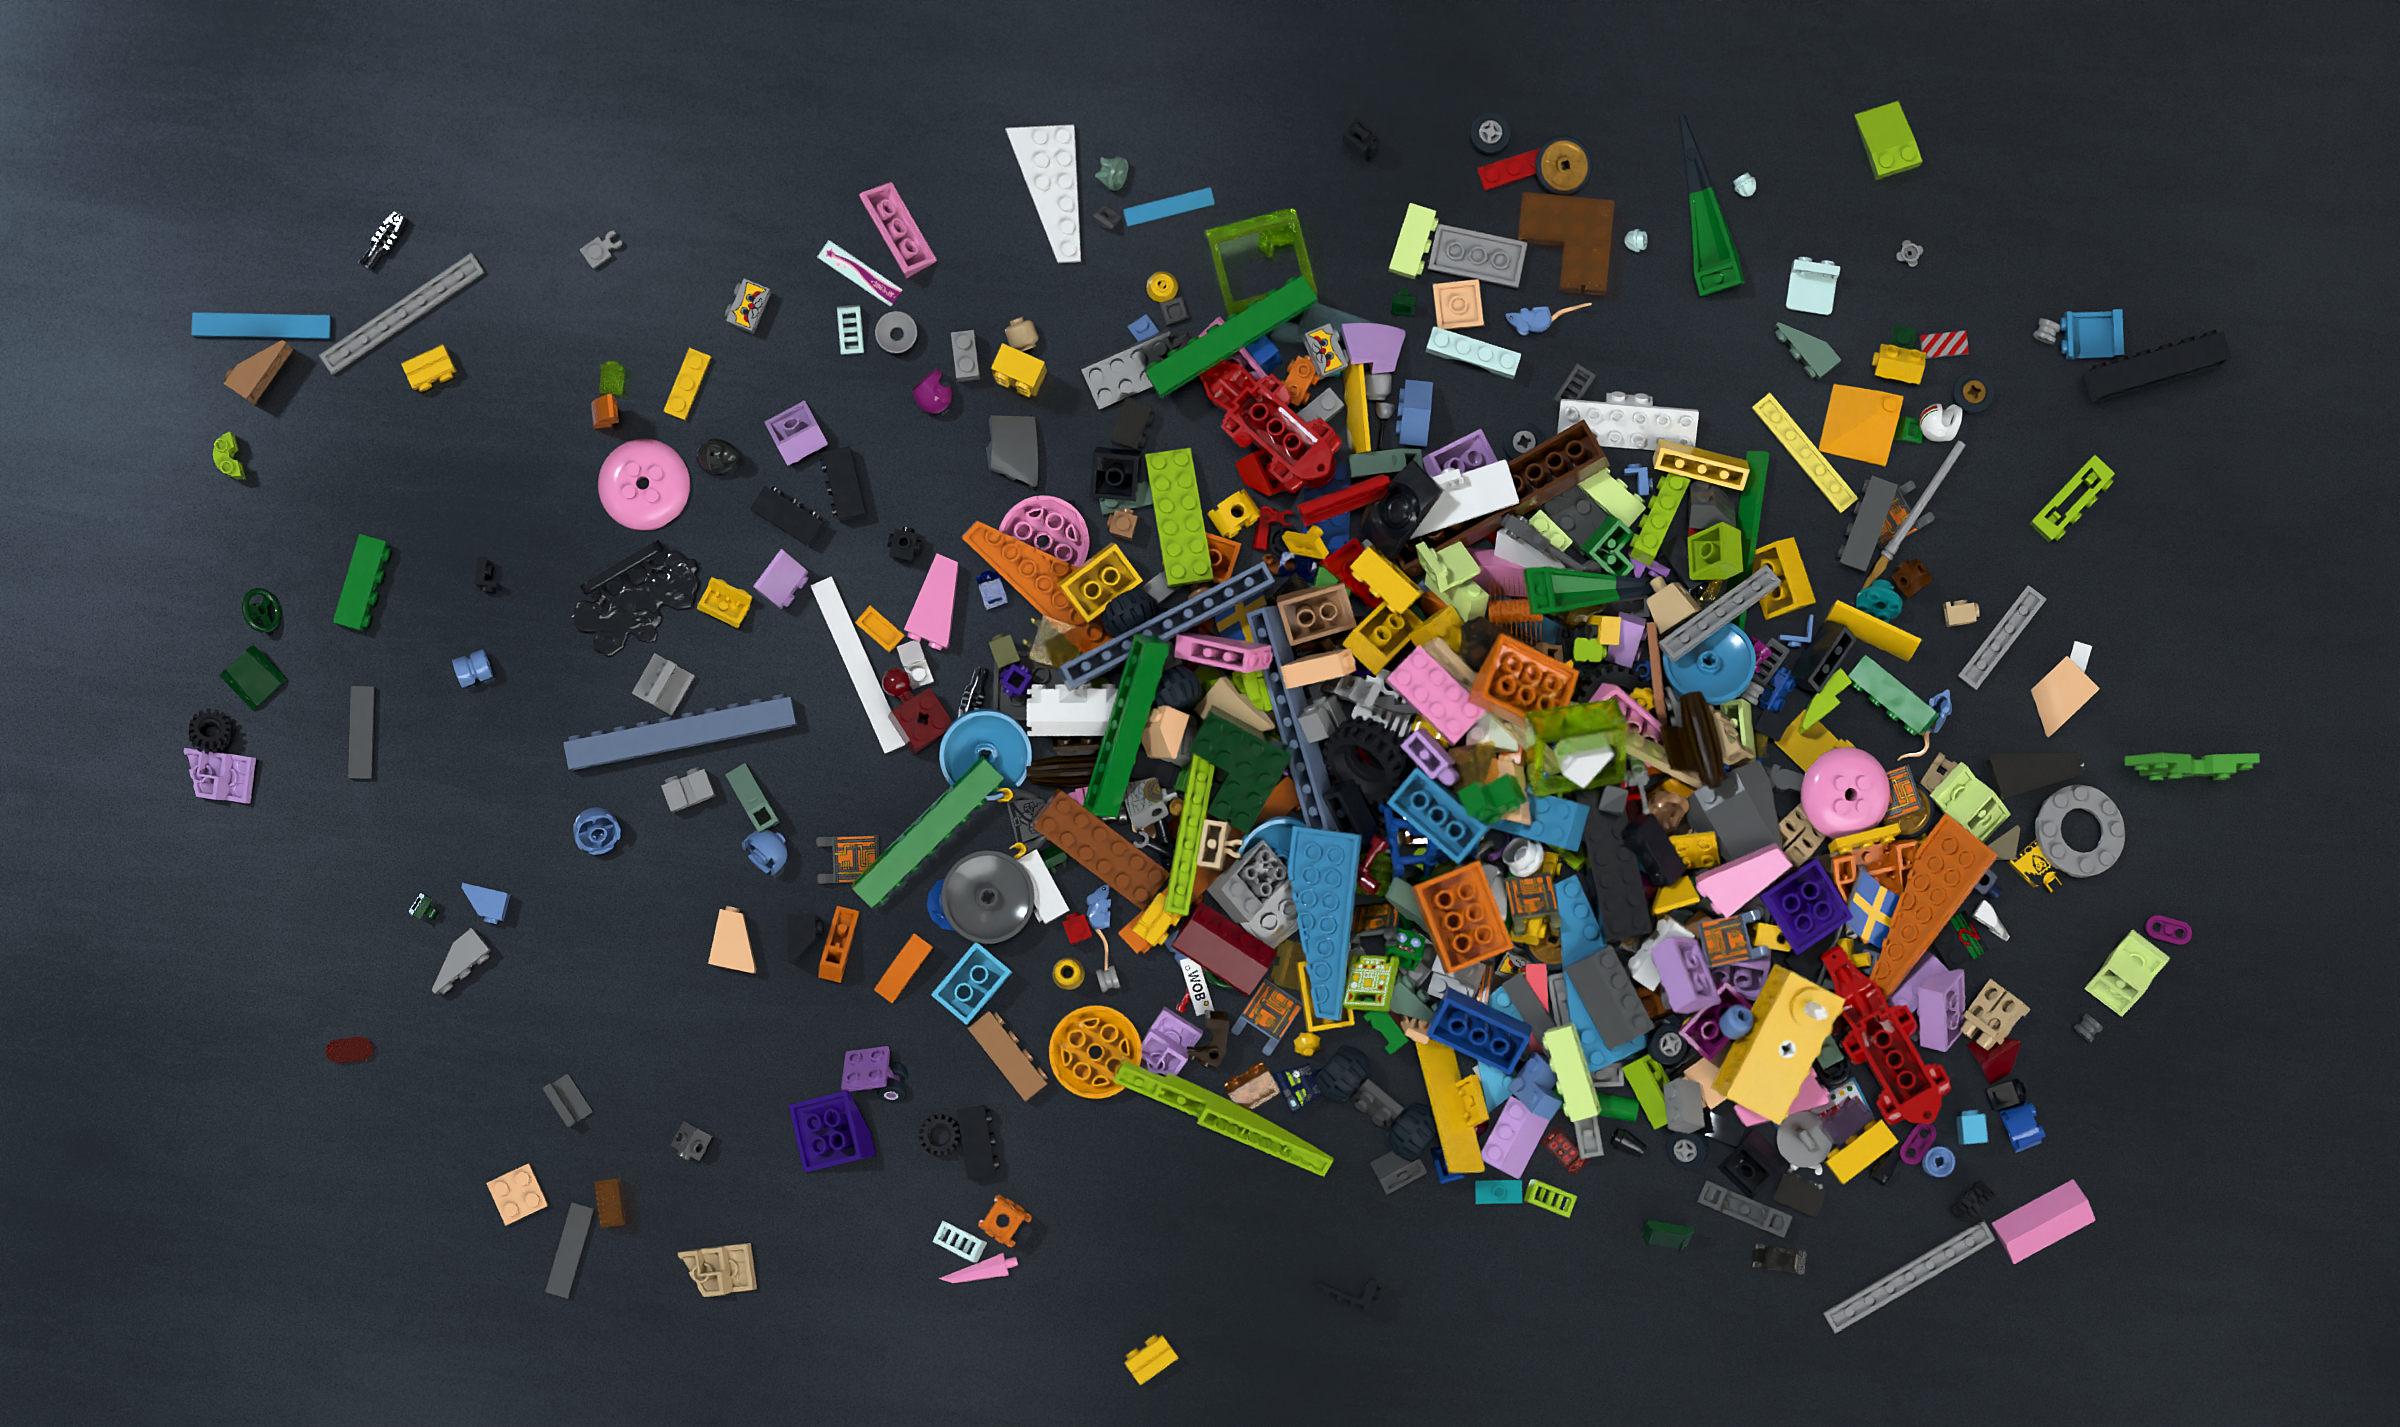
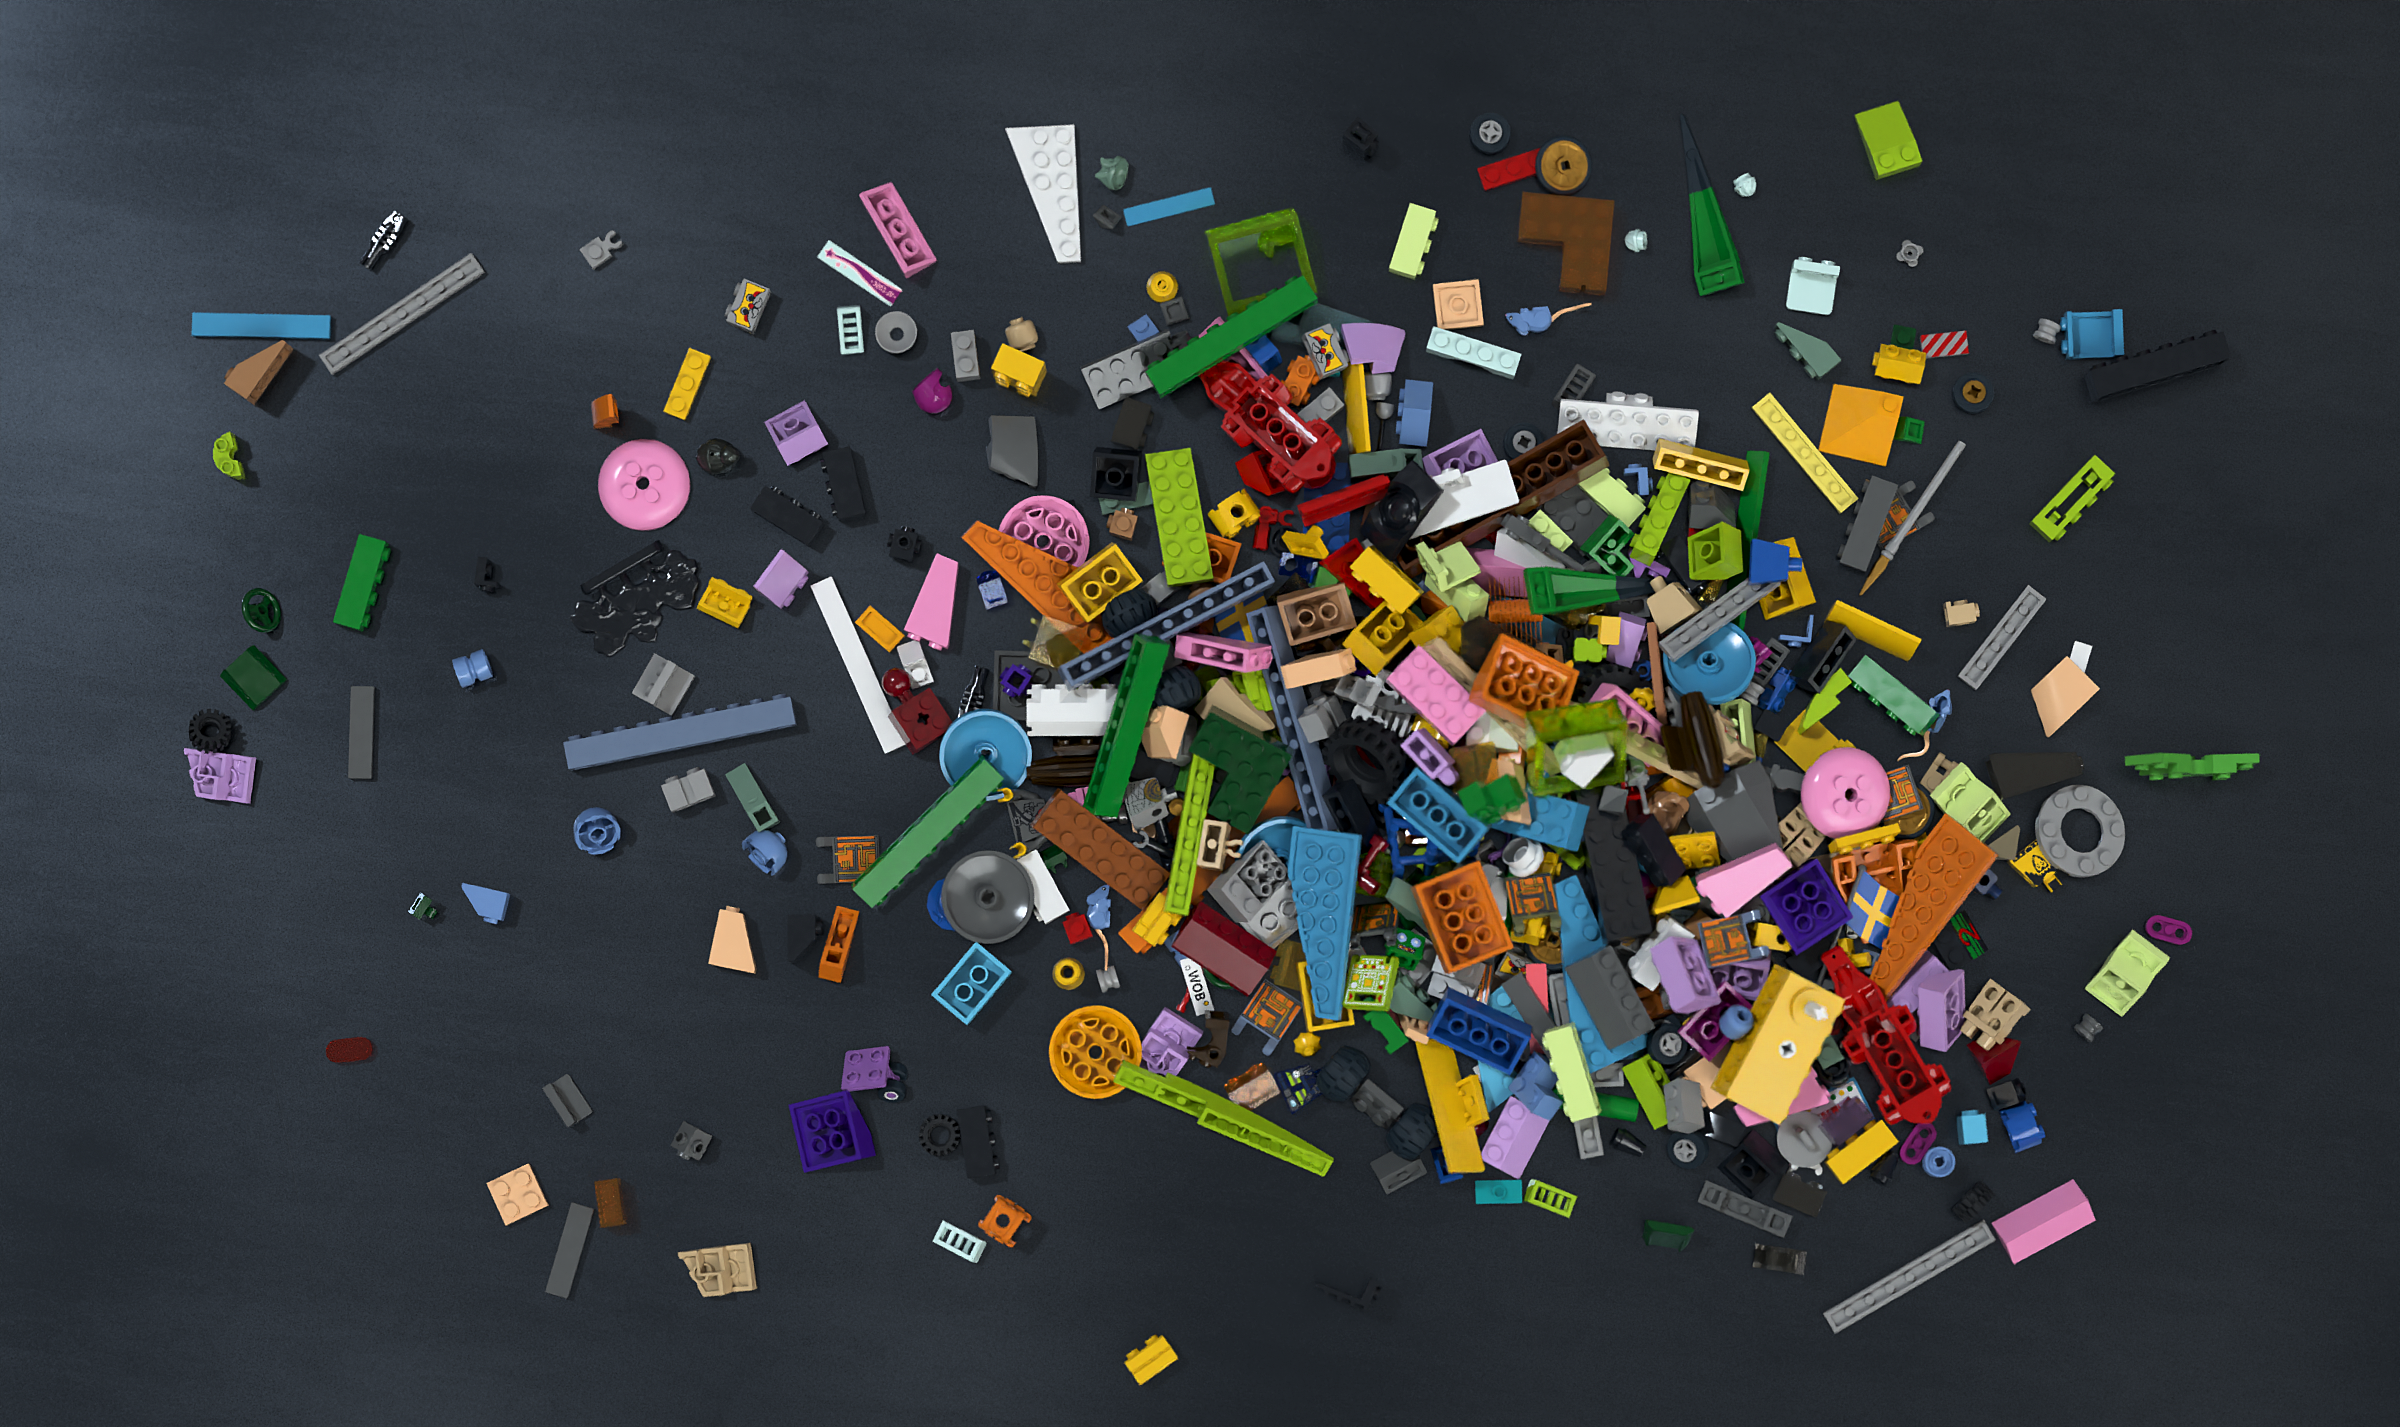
(429, 368): yellow brick -> none
(462, 956): light grey slope -> none
(612, 378): clear neon green bracket -> none
(903, 968): orange slope -> none
(988, 1268): bright pink bar -> none
(1004, 651): olive brick -> none
(1007, 1055): medium nougat brick -> none
(1273, 564): dark orange arm -> none
(1403, 303): dark green tile -> none
(1477, 255): light grey plate -> none
(1564, 1150): clear red tile -> none
(1770, 562): none -> blue torso
(1880, 601): teal plate -> none
(1911, 577): reddish brown brick -> none
(1936, 422): white helmet -> none
(1985, 914): white slope -> none

